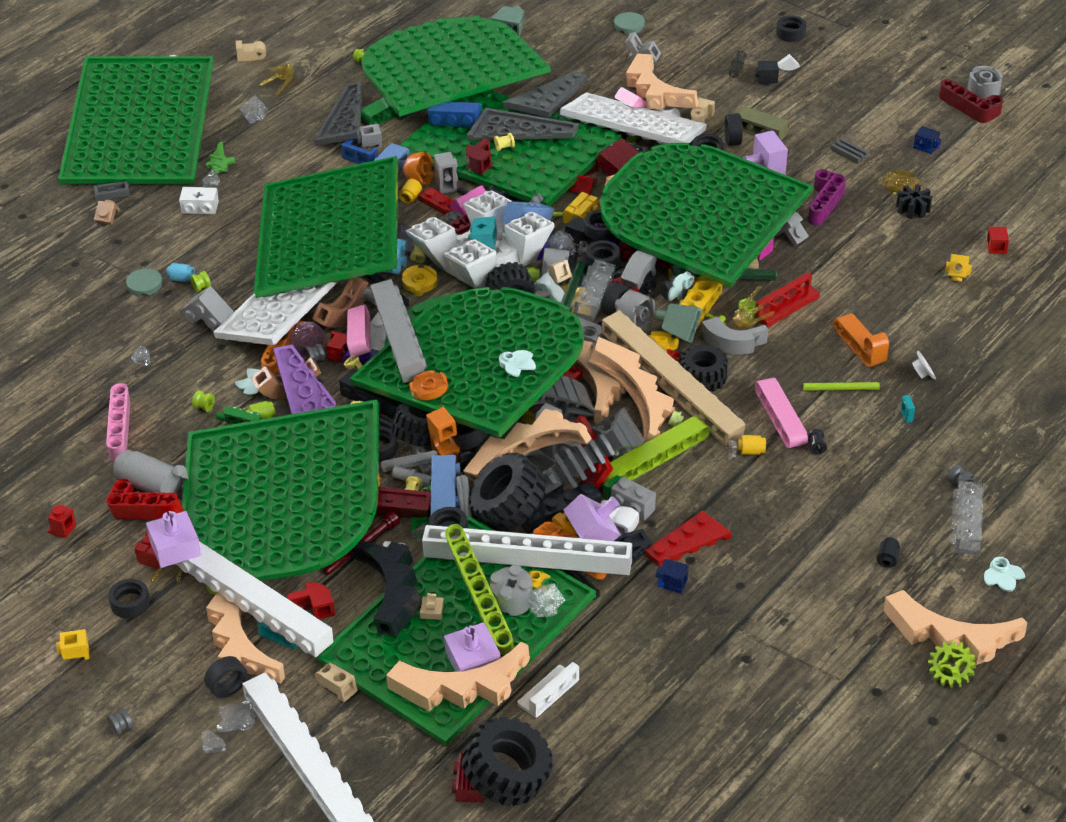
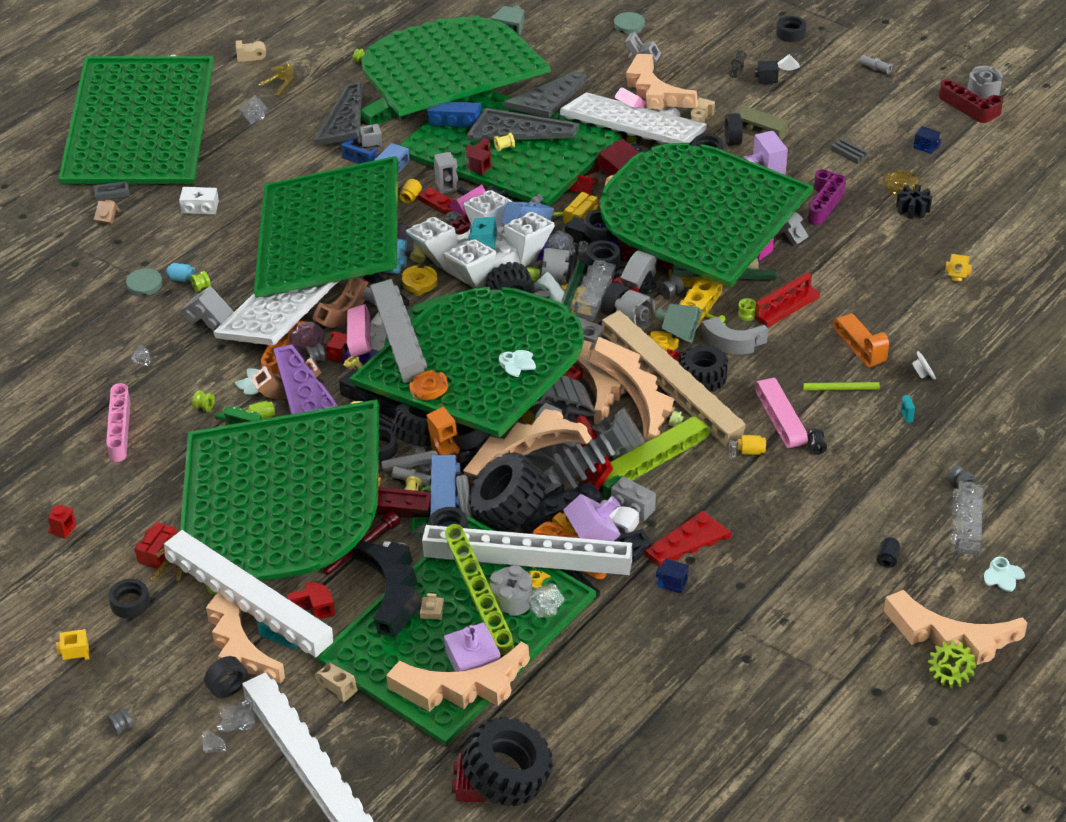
(140, 506): red beam -> none
(149, 473): light grey piece -> none
(173, 538): lavender brick -> none
(211, 179): clear tile -> none
(219, 161): bright green piece -> none
(419, 168): orange cylinder -> none
(549, 689): white panel -> none
(560, 271): tan tile -> none
(680, 286): light aqua plate -> none
(743, 319): clear yellow plant -> none
(875, 64): none -> light grey pin
(997, 240): red brick -> none

